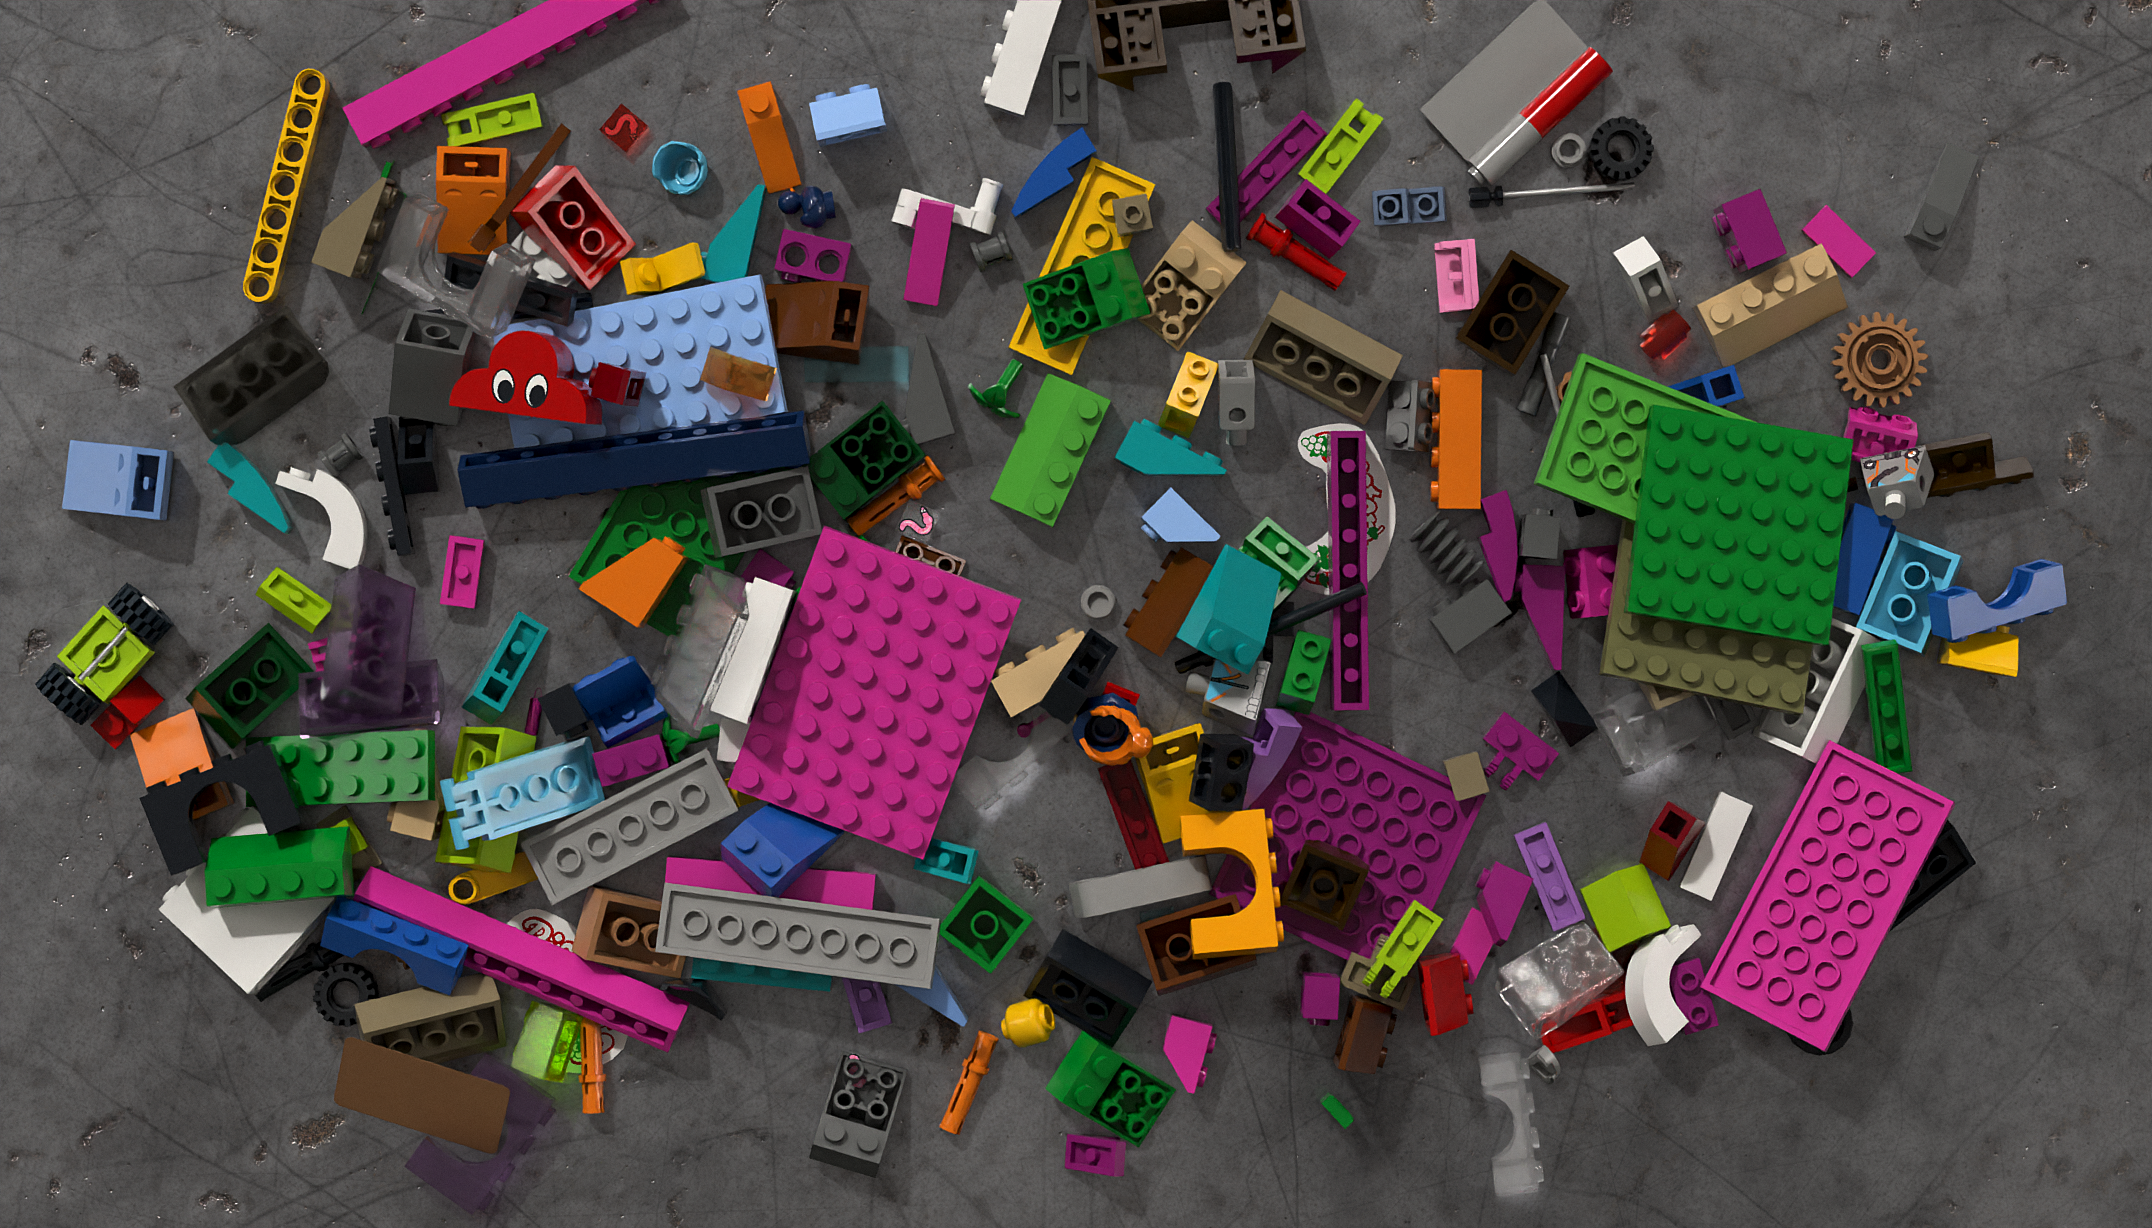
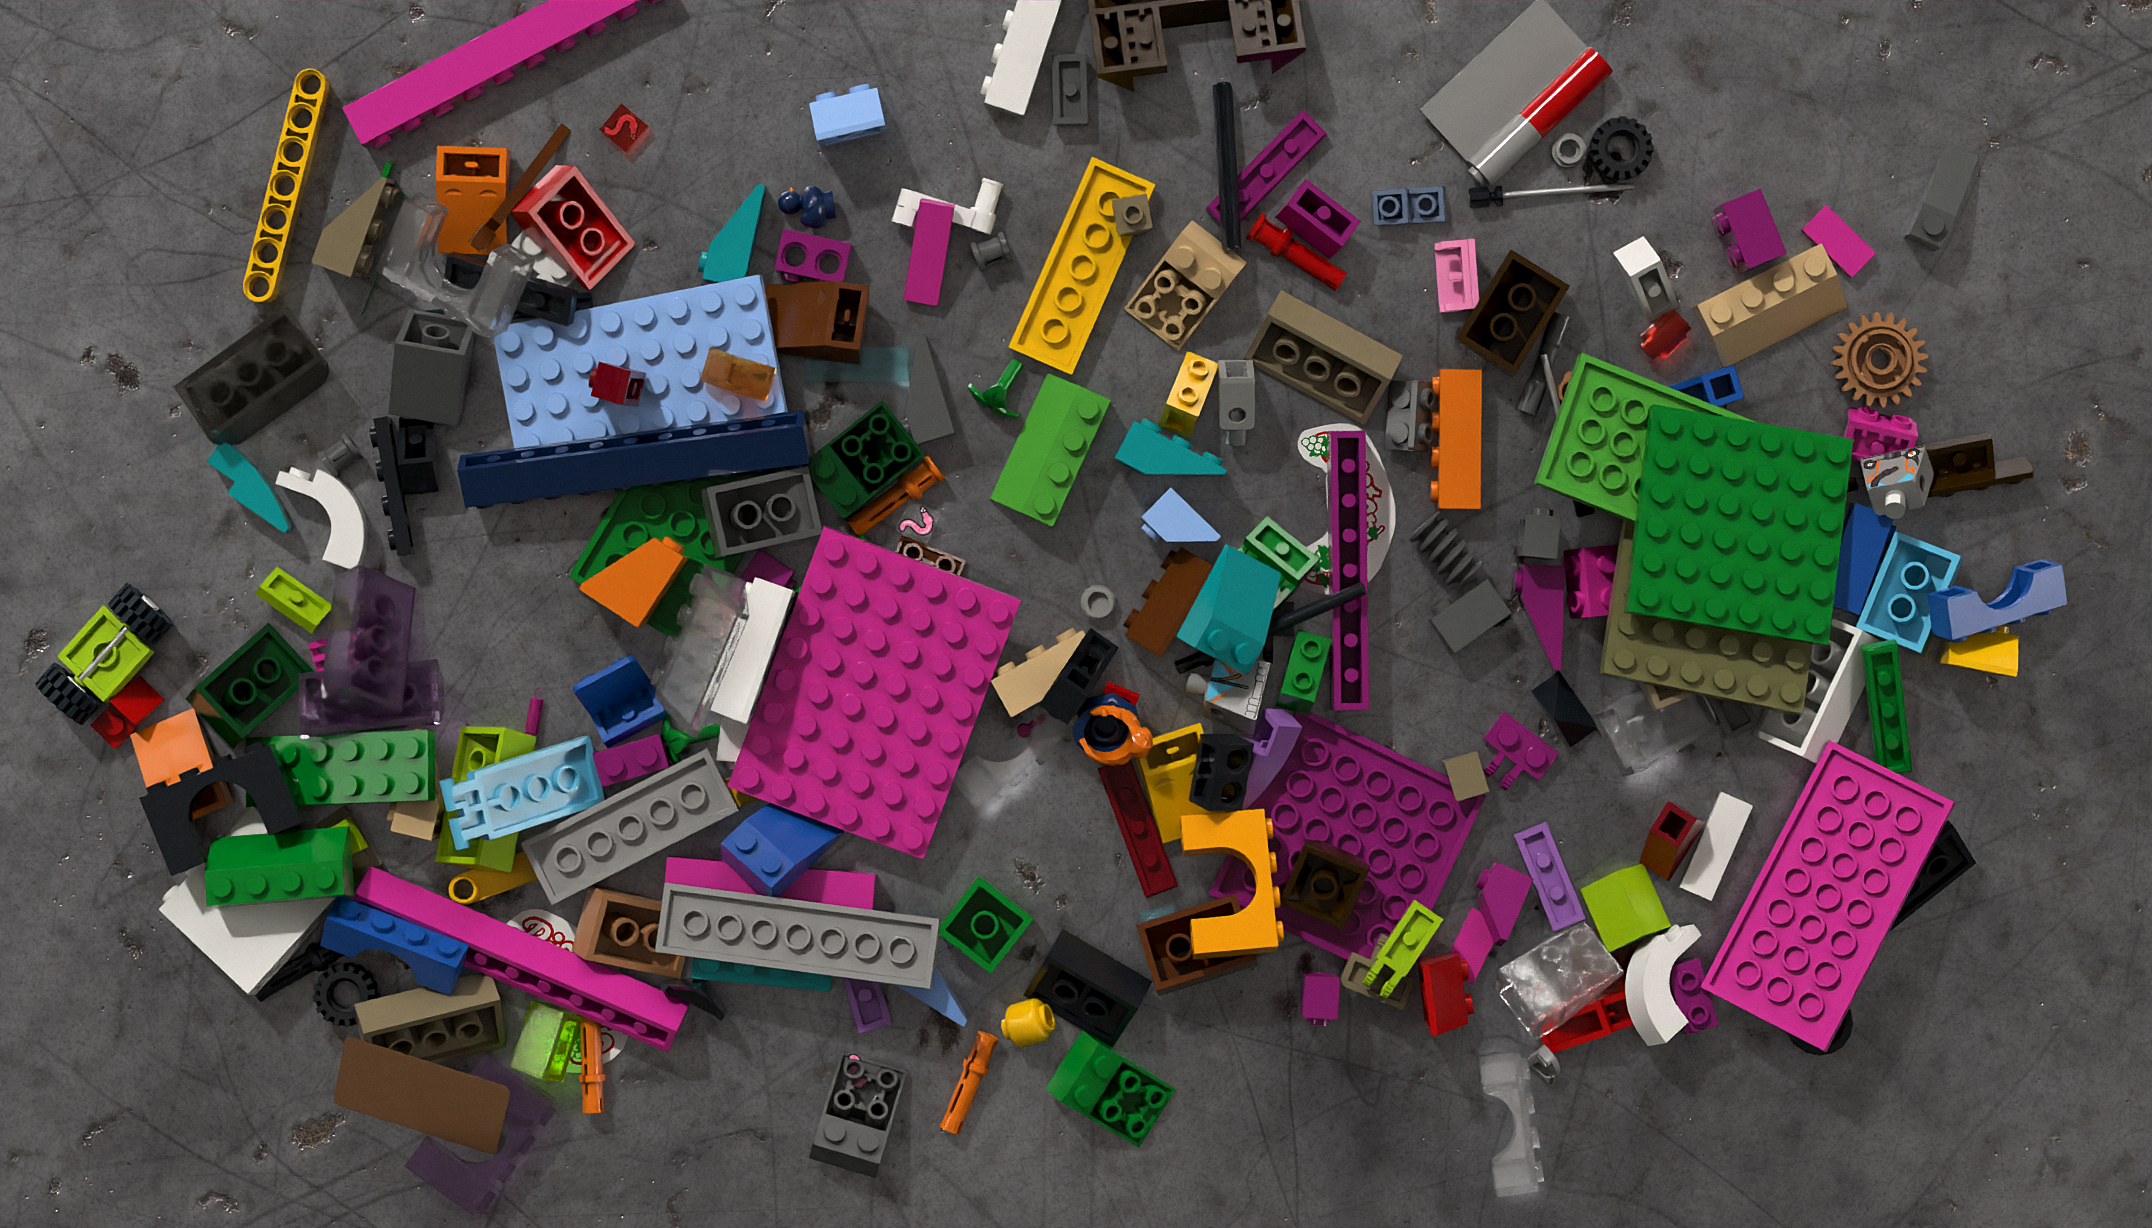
(118, 480): medium blue slope -> none
(462, 571): dark pink plate -> none
(493, 120): lime plate -> none
(505, 668): teal slope -> none
(531, 378): red brick -> none
(565, 711): black brick -> none
(663, 271): yellow bracket -> none
(680, 167): medium azure hair -> none
(769, 137): orange slope -> none
(948, 861): teal slope -> none
(1053, 172): blue slope -> none
(1086, 298): green slope -> none
(1095, 1154): magenta slope -> none
(1140, 887): light grey beam -> none
(1186, 1046): dark pink slope -> none
(1337, 1110): green tile -> none
(1340, 147): lime plate -> none
(1363, 1035): reddish brown slope -> none
(1501, 543): magenta slope -> none

